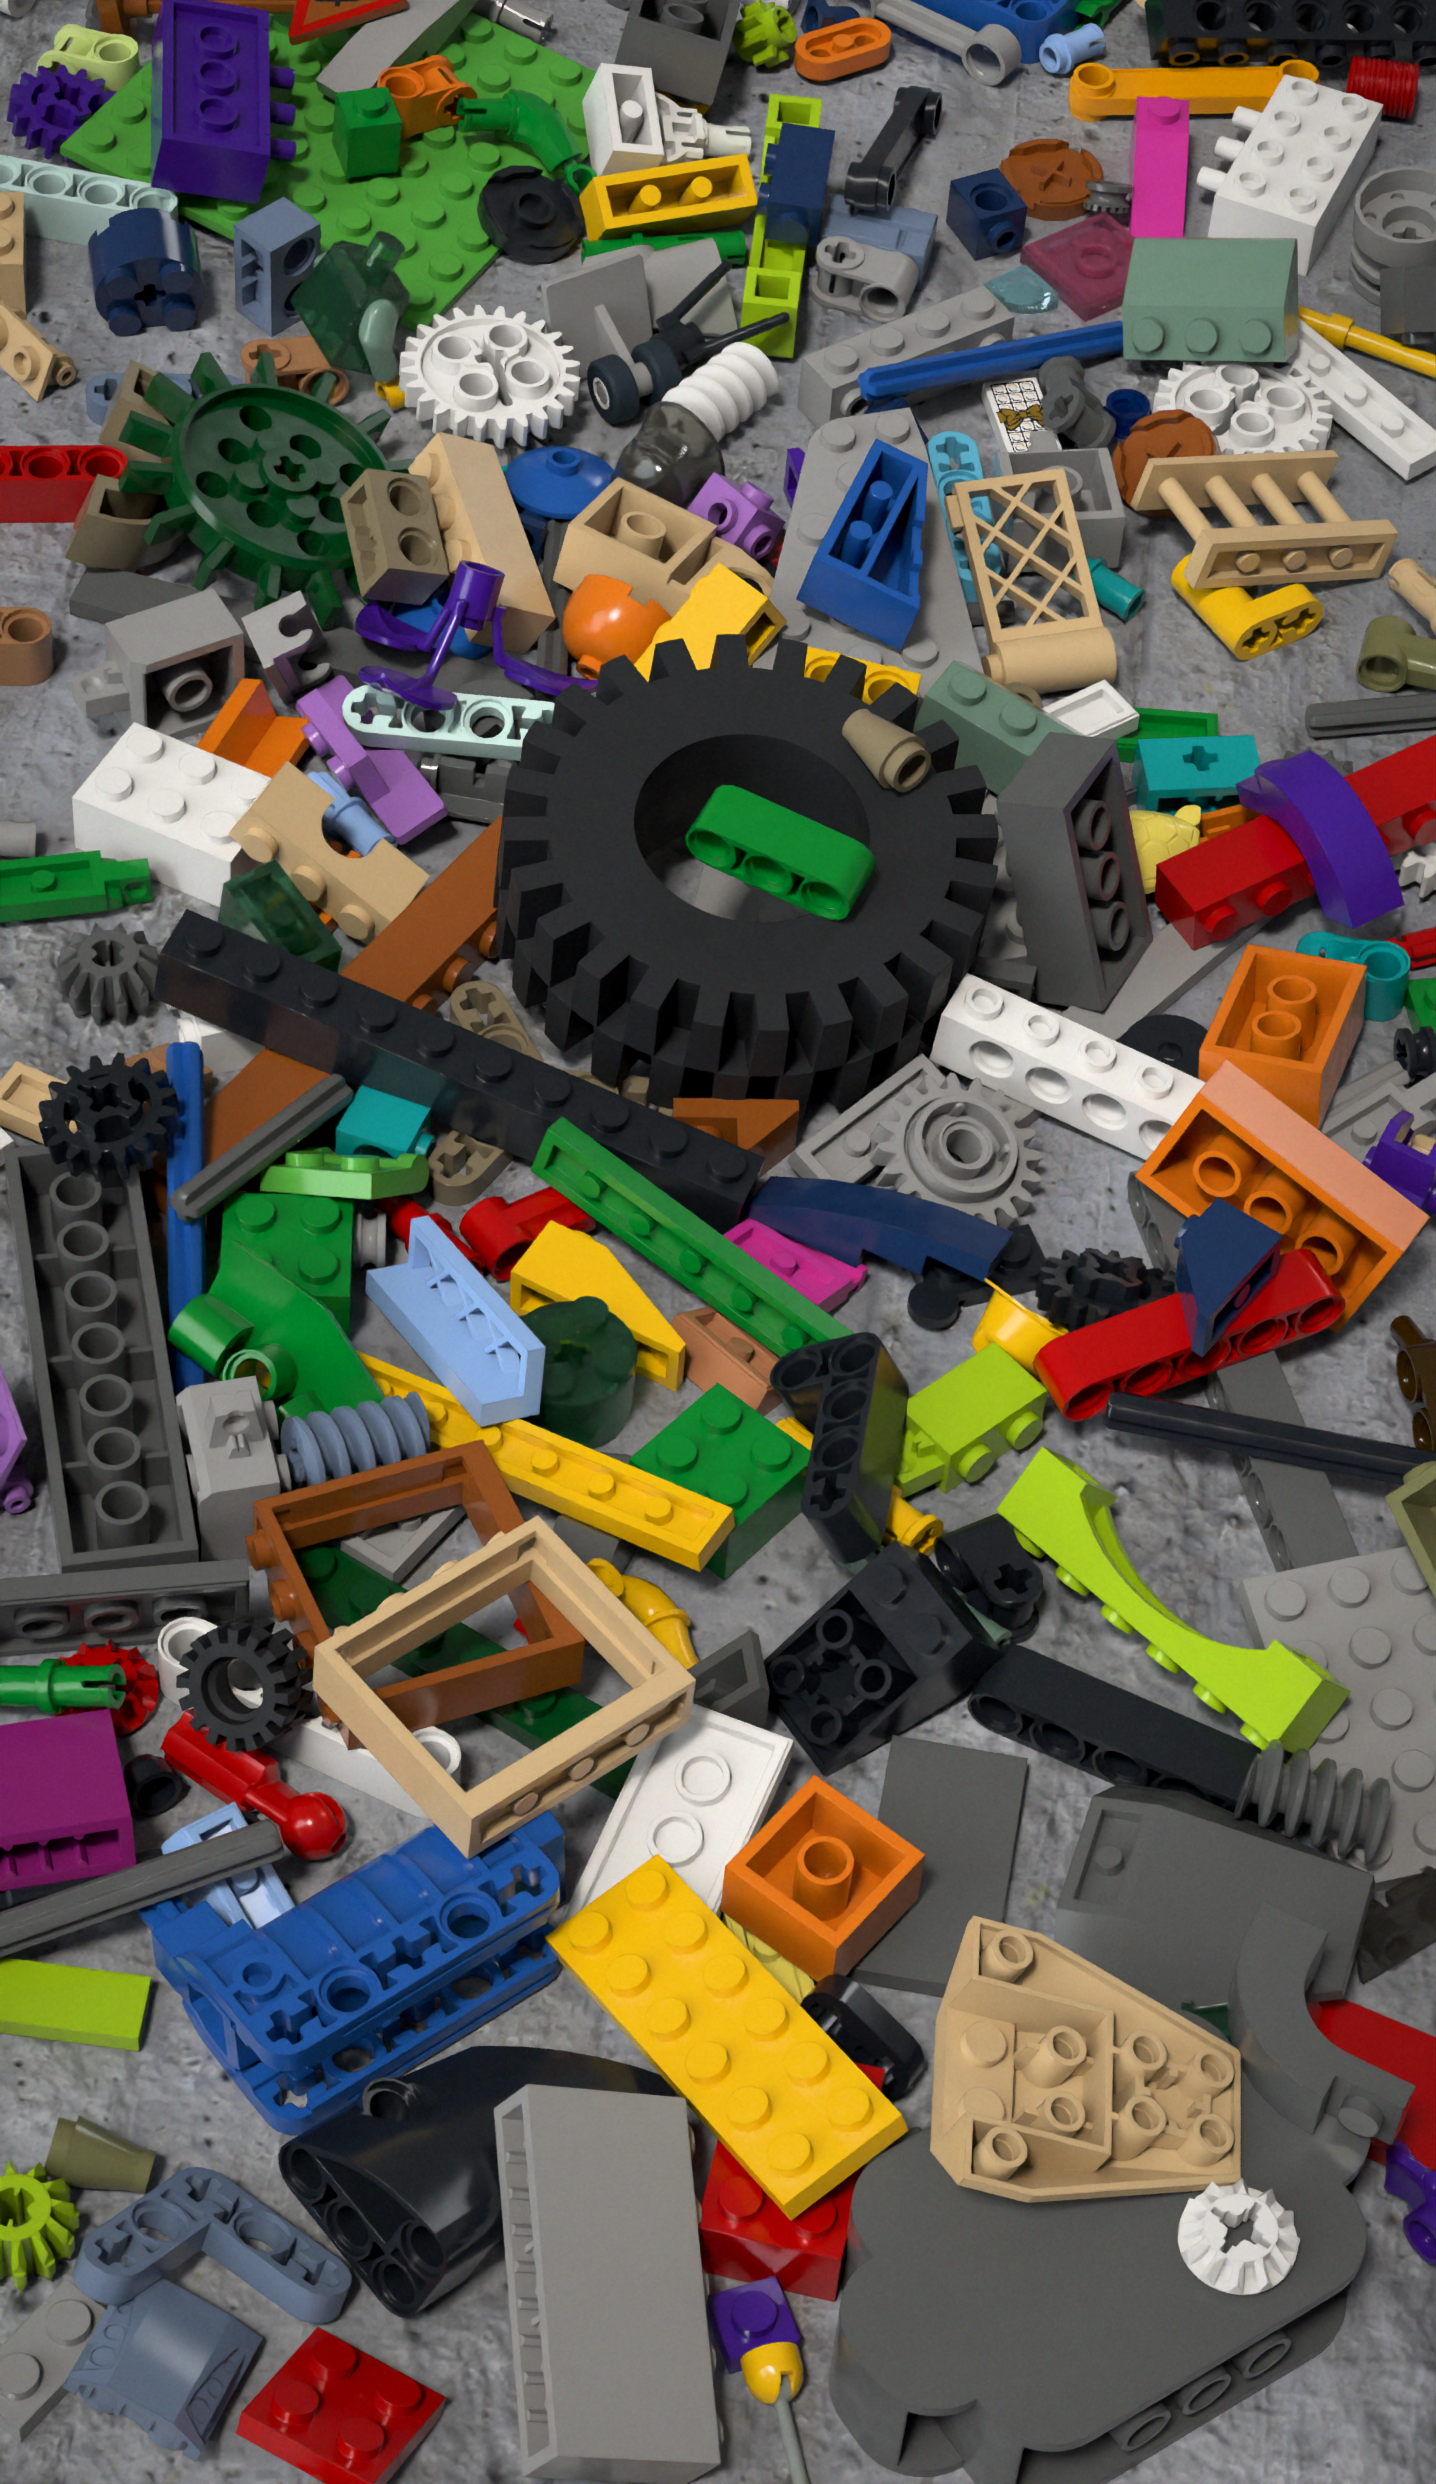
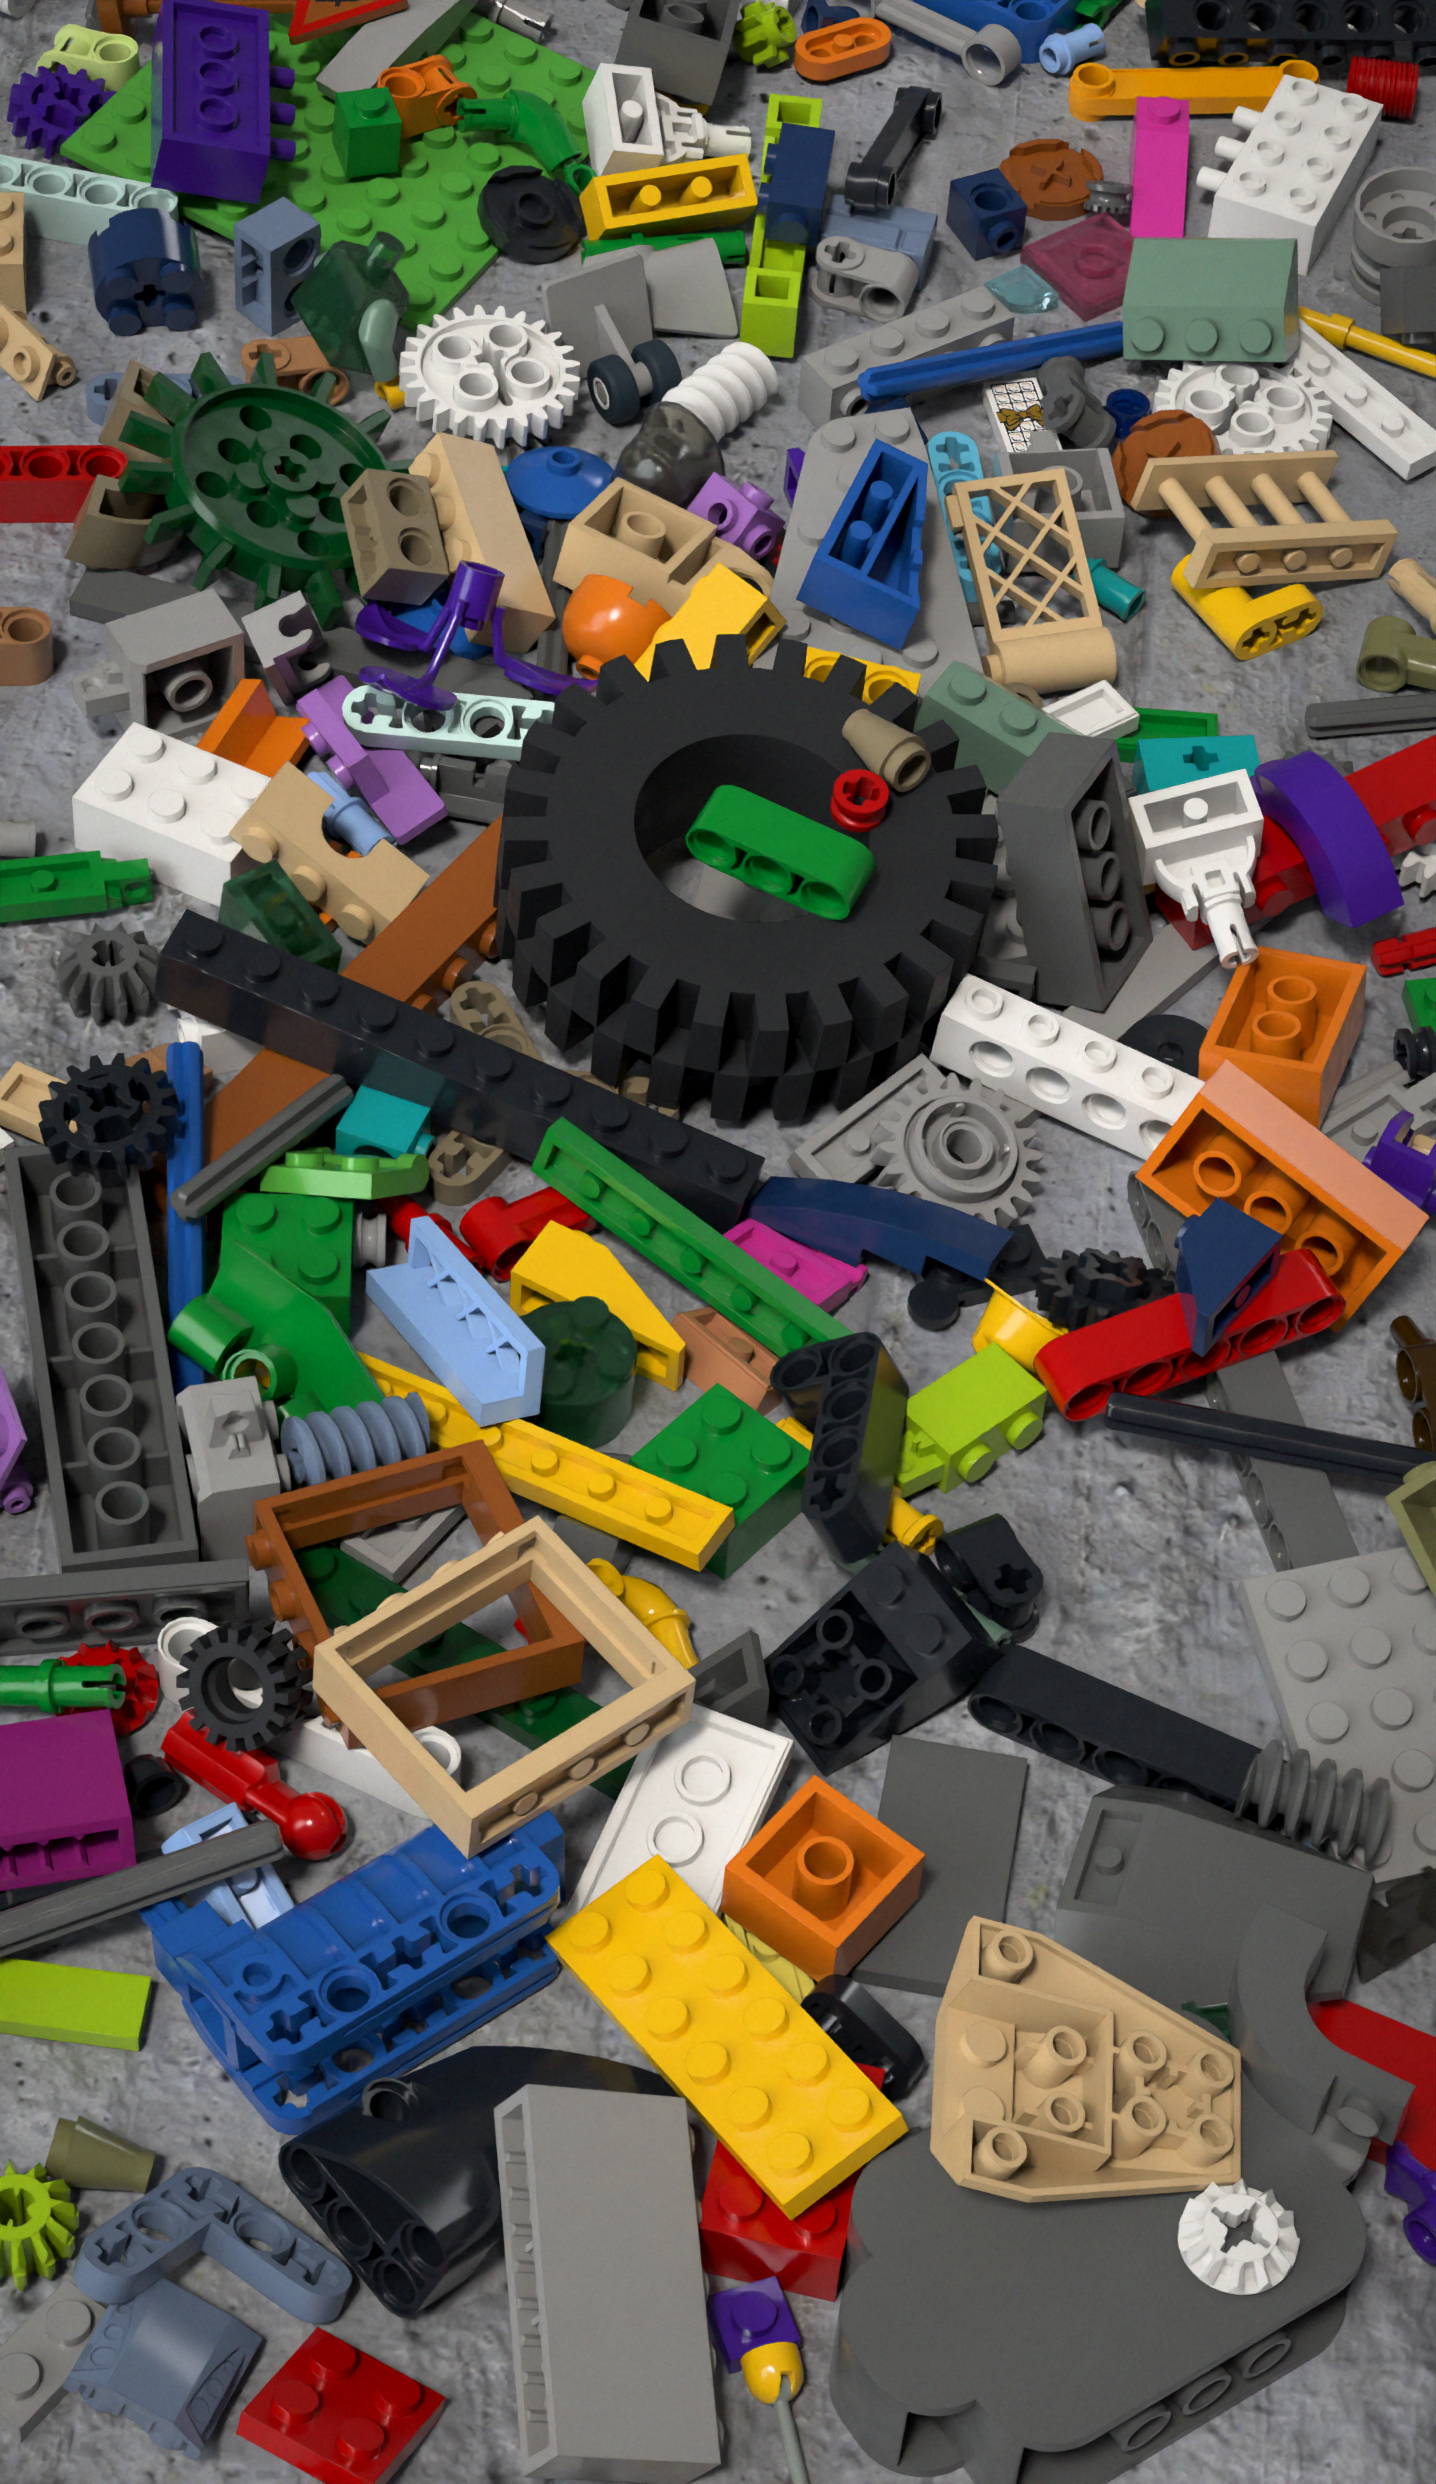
(687, 339): black plant -> none
(756, 1125): dark orange slope -> none
(863, 784): none -> red bush
(1069, 1517): lime arch -> none
(1202, 852): none -> white brick
(1386, 969): teal piece -> none

